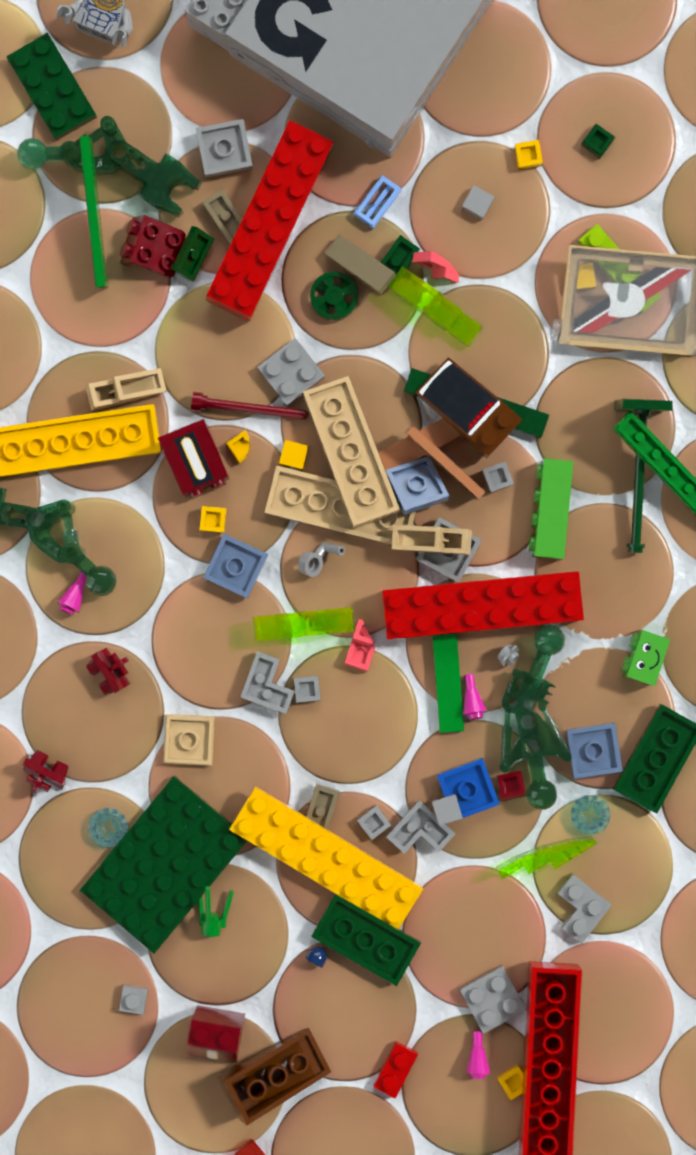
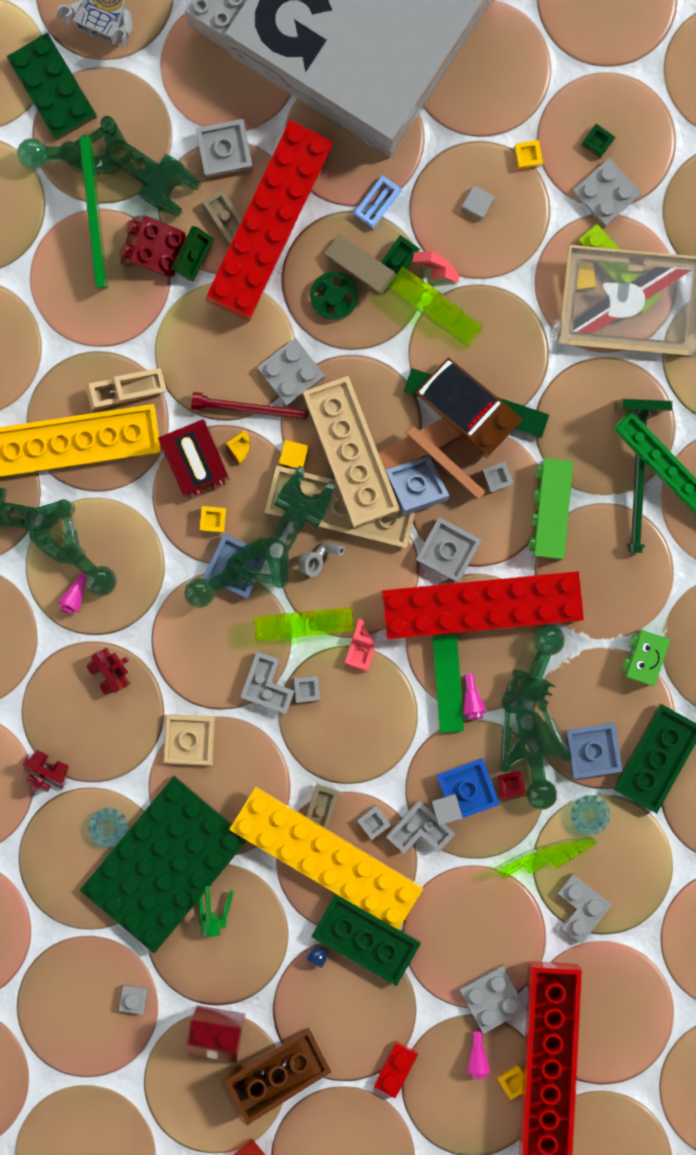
(298, 510): none -> clear green piece
(432, 539): tan slope -> none
(508, 655): light grey plate -> none
(606, 192): none -> light grey plate

